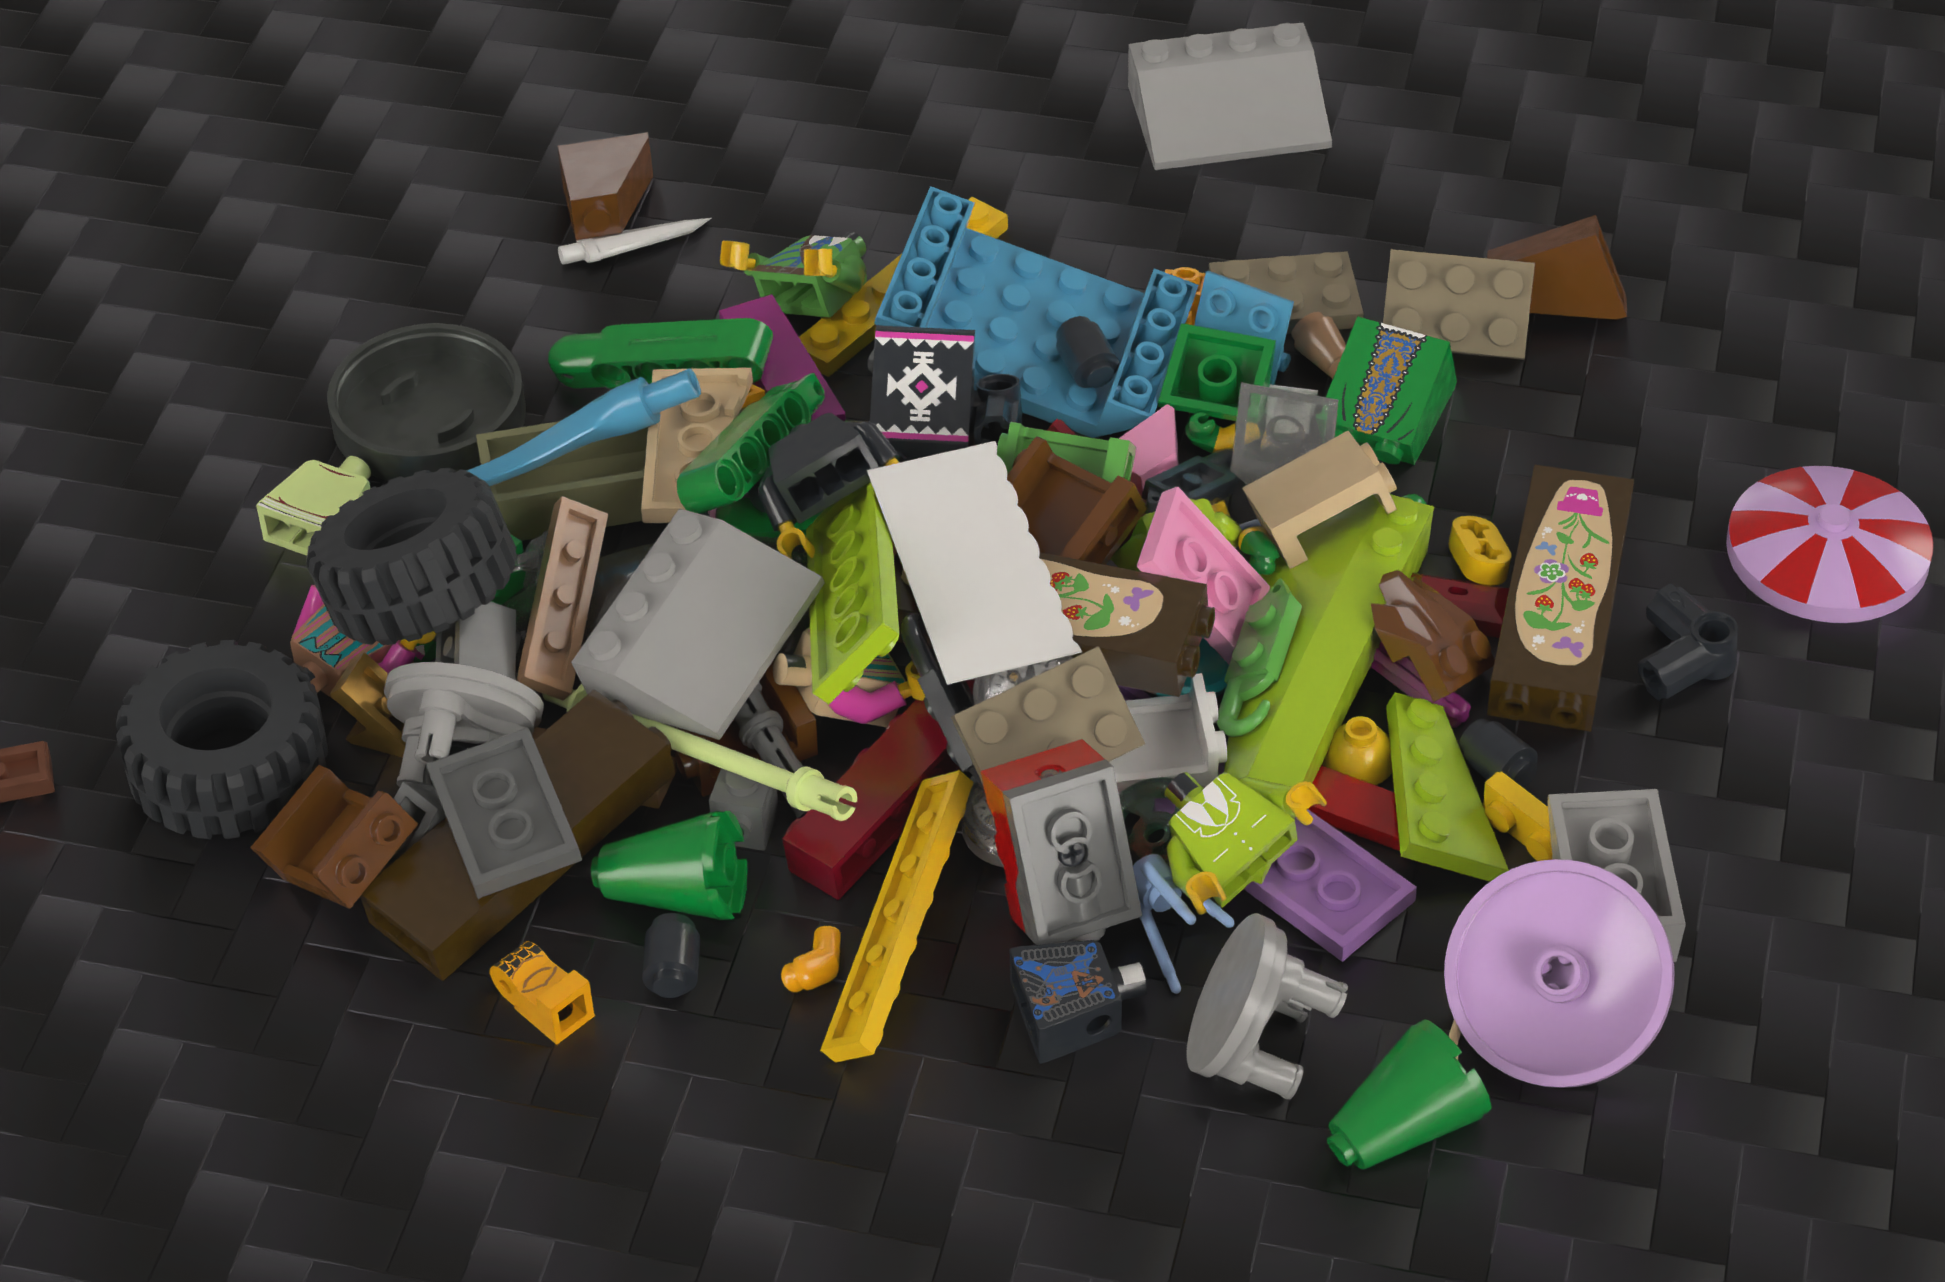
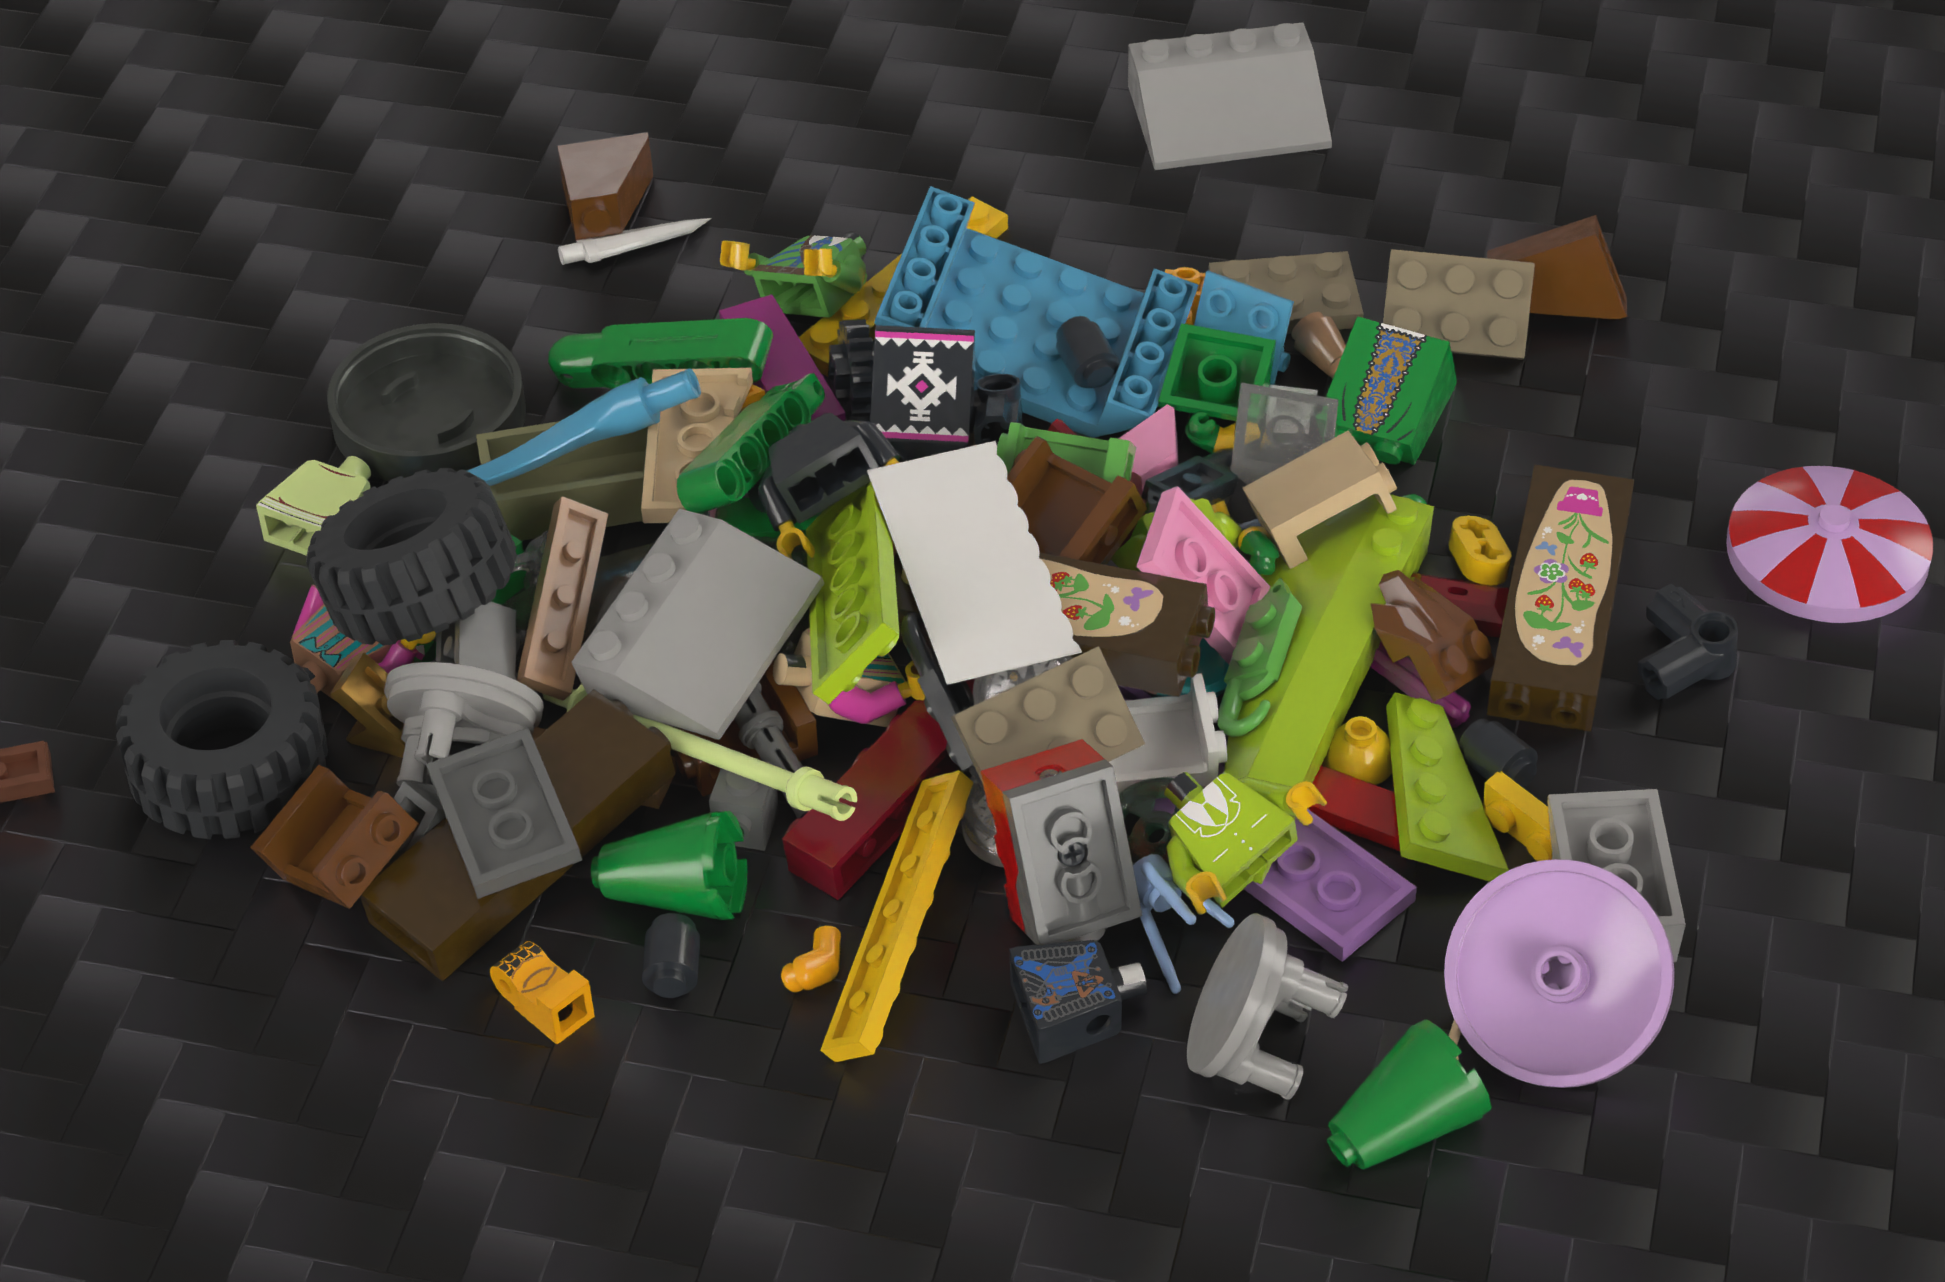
(852, 369): none -> black gear

